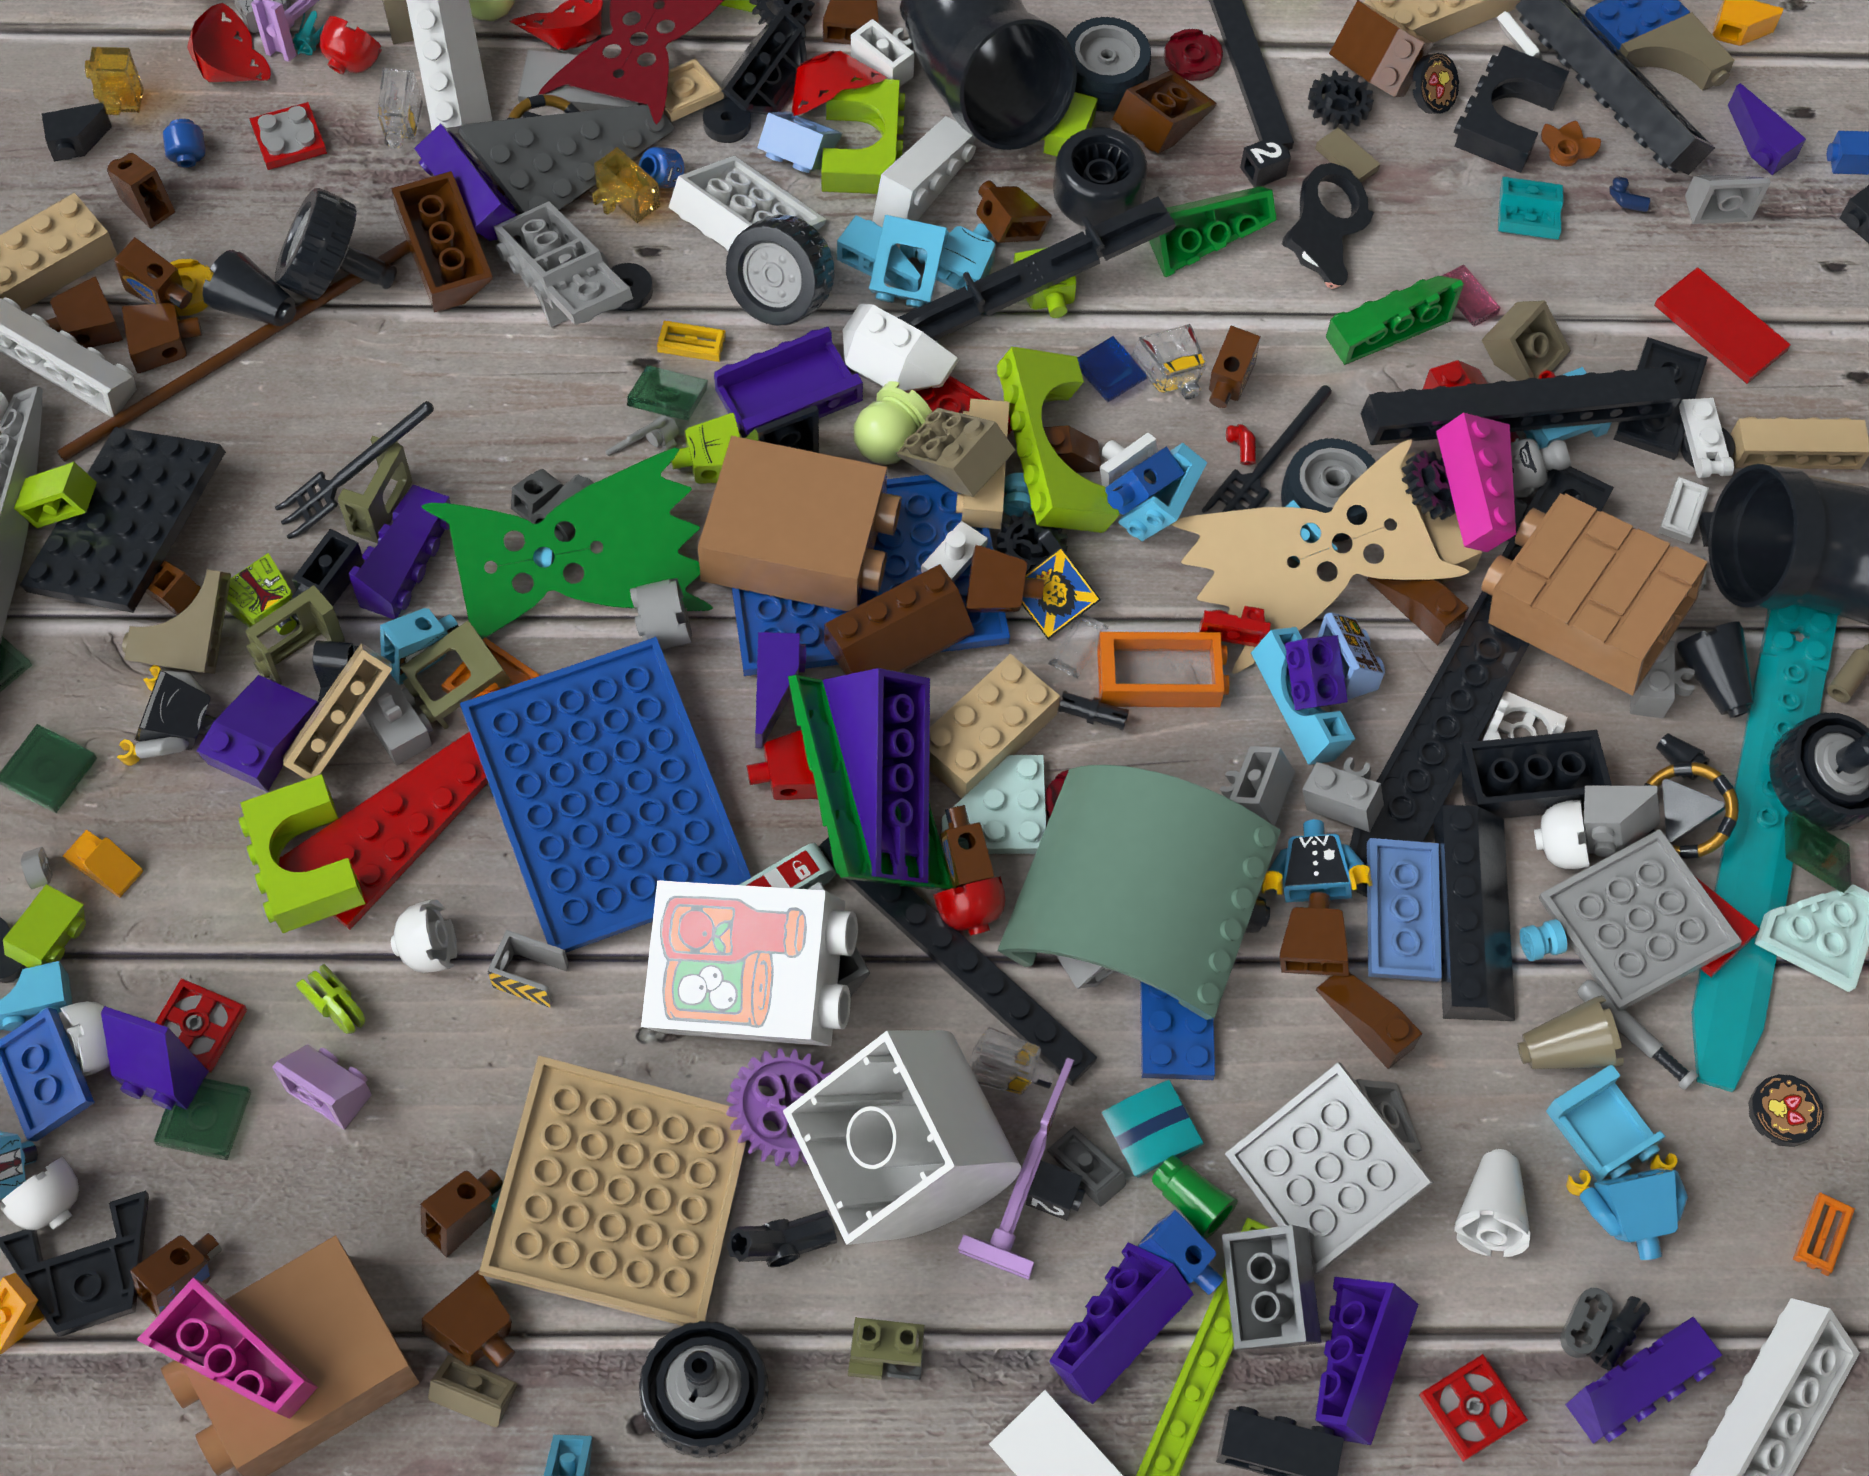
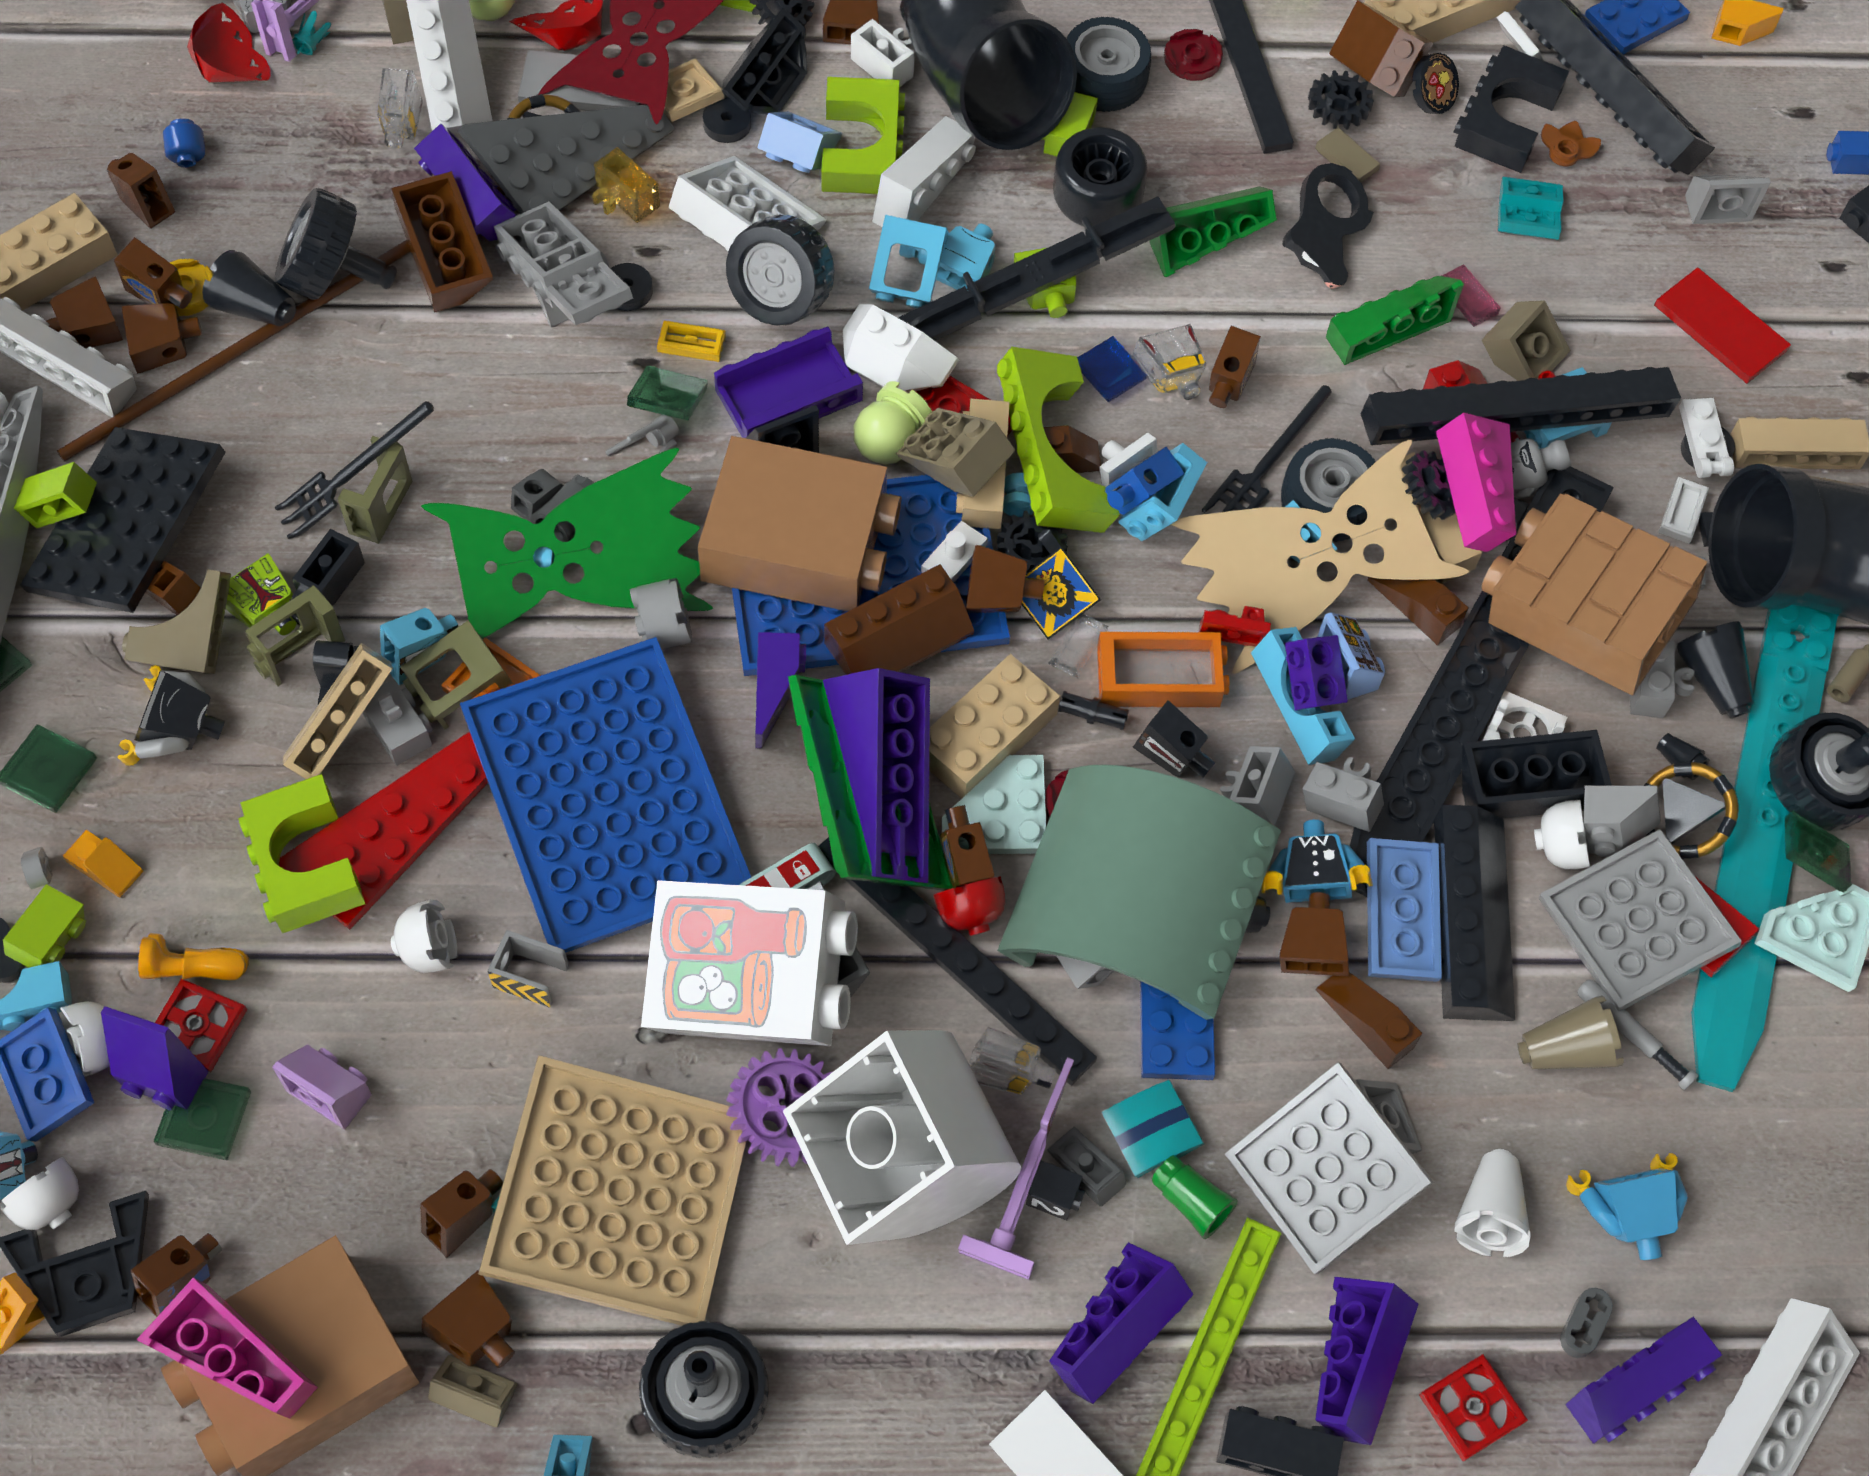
(75, 130): black slope -> none
(115, 79): clear yellow brick -> none
(214, 963): none -> light orange piece
(256, 732): dark purple slope -> none
(288, 136): light grey piece -> none
(332, 999): lime arm -> none
(348, 48): red cylinder -> none
(400, 556): dark purple wedge -> none
(663, 165): blue head -> none
(707, 448): lime torso -> none
(781, 1240): black piece -> none
(785, 769): red torso -> none
(829, 72): red piece -> none
(859, 248): medium azure slope -> none
(886, 1342): olive hips -> none
(1011, 213): reddish brown torso -> none
(1162, 110): reddish brown slope -> none
(1174, 742): none -> black torso
(1175, 1241): blue torso -> none
(1245, 440): red arm -> none
(1265, 161): black brick -> none
(1271, 1288): dark grey slope -> none
(1543, 940): medium azure wheel -> none
(1604, 1126): medium azure panel -> none
(1620, 1333): black pin -> none
(1624, 198): dark blue arm -> none
(1664, 434): black tile -> none
(1683, 48): dark tan arch -> none
(1764, 132): dark purple slope -> none
(1786, 1110): tile -> none
(1813, 1260): orange tile -> none

